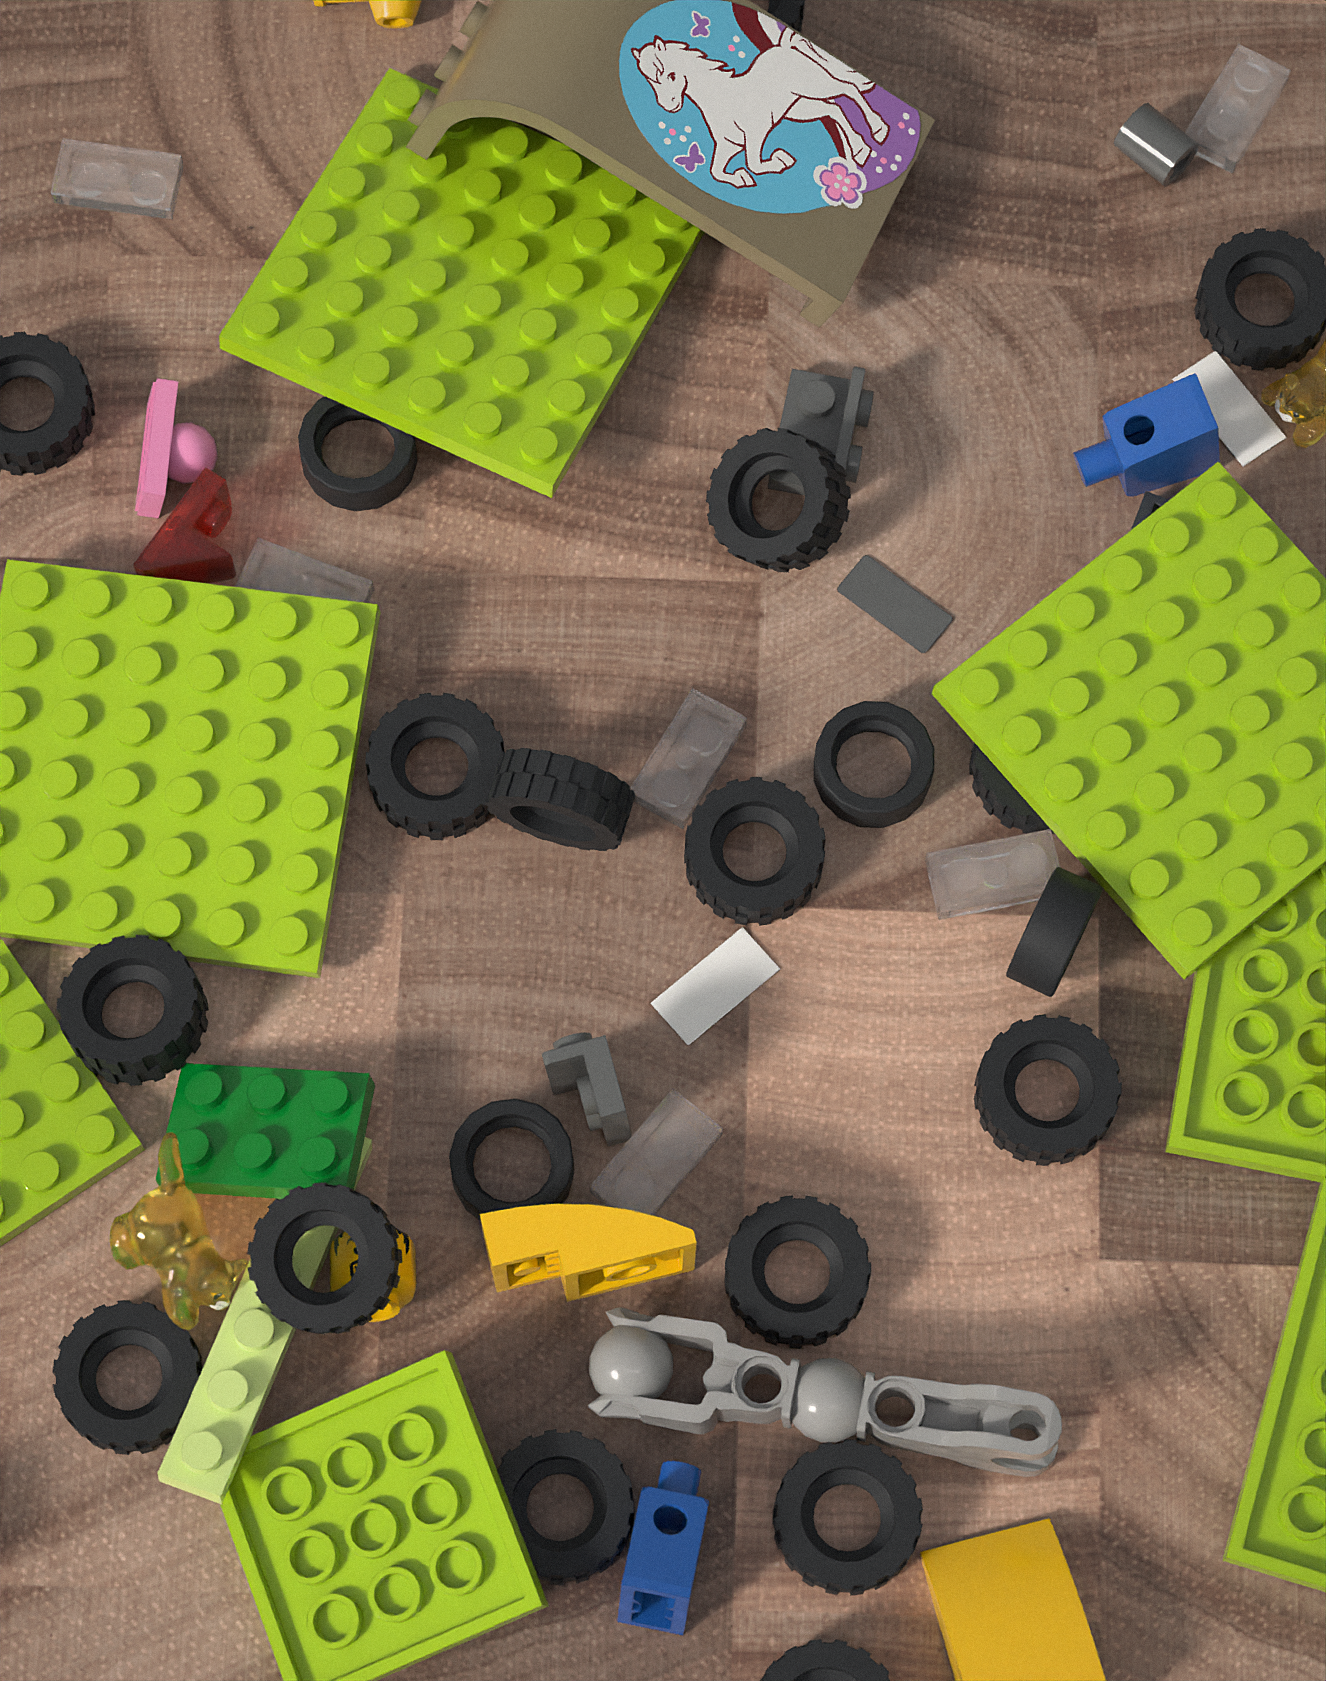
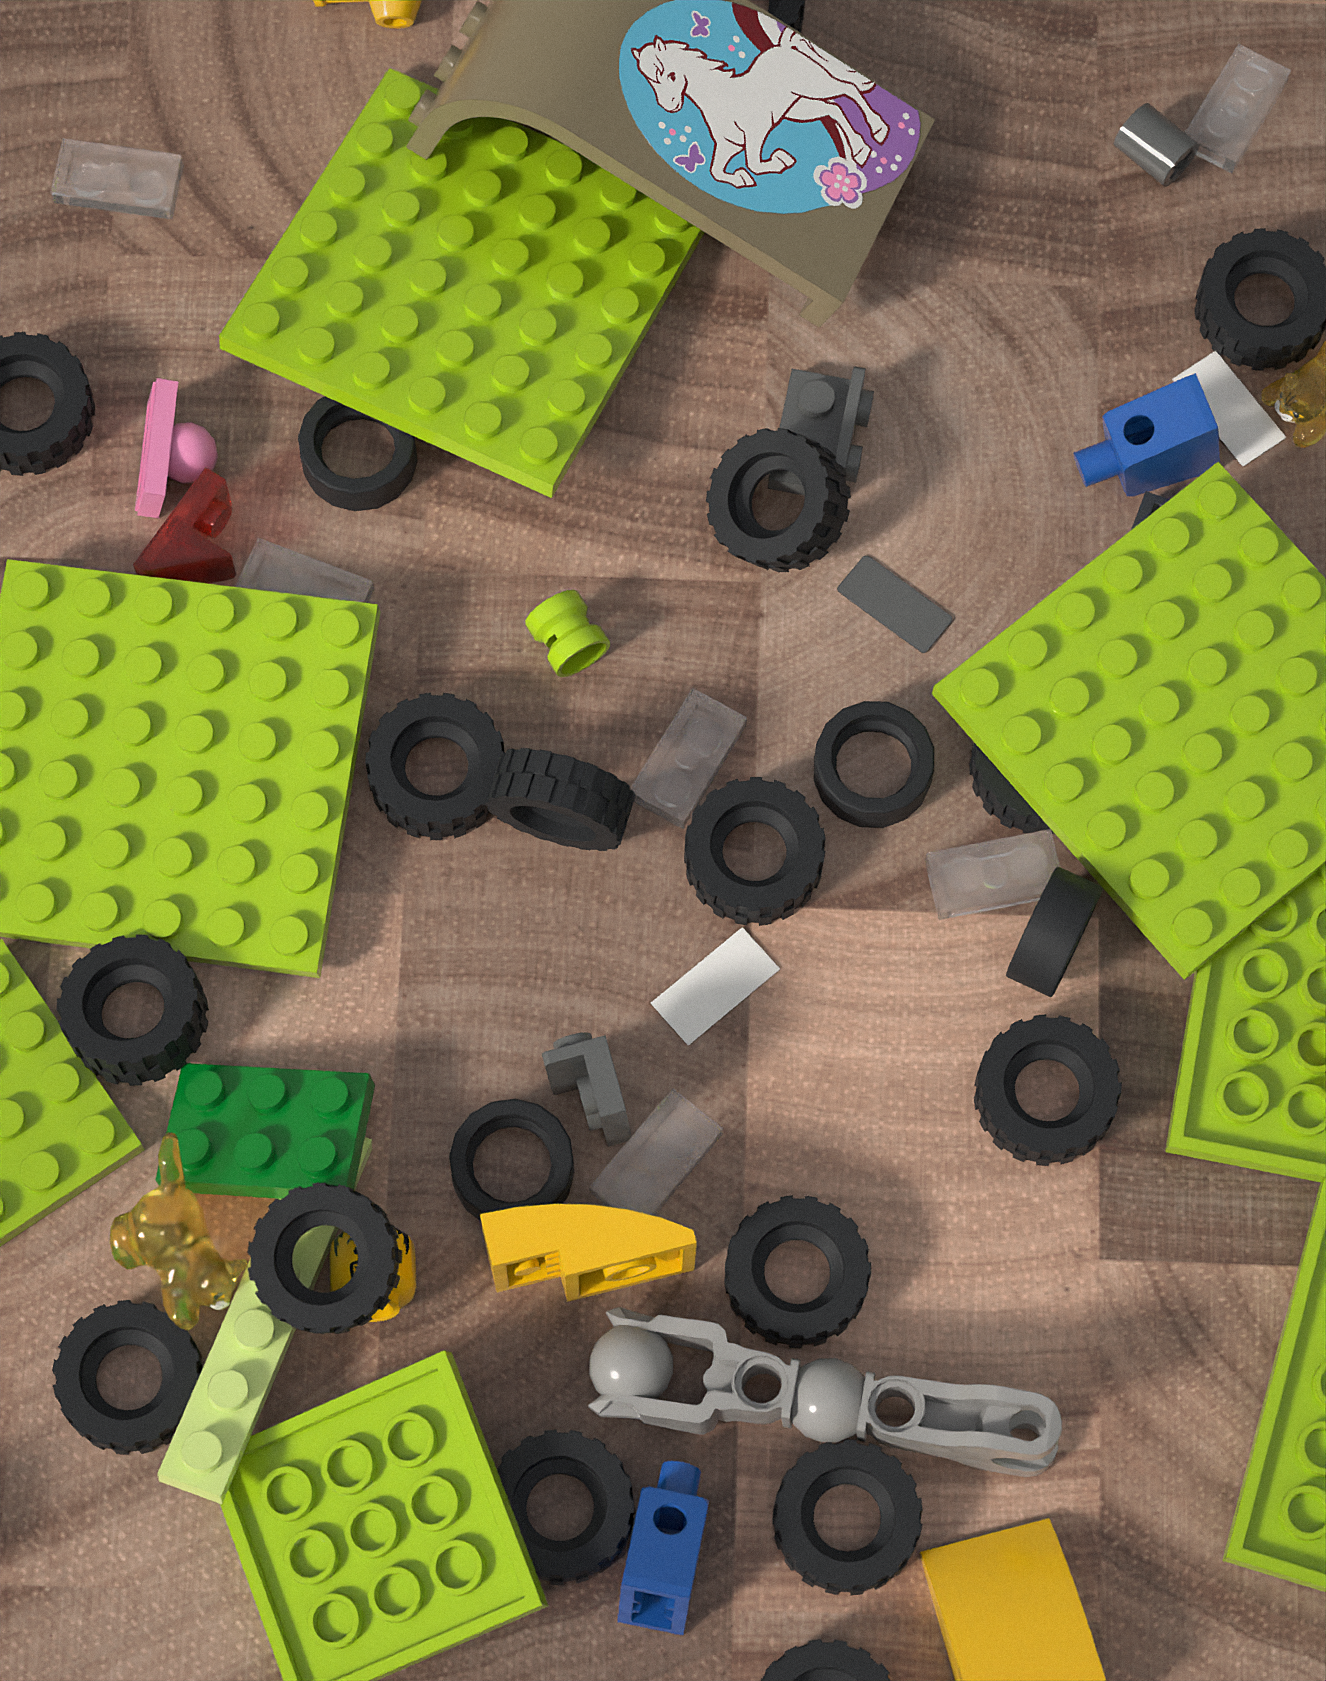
(566, 631): none -> lime wheel

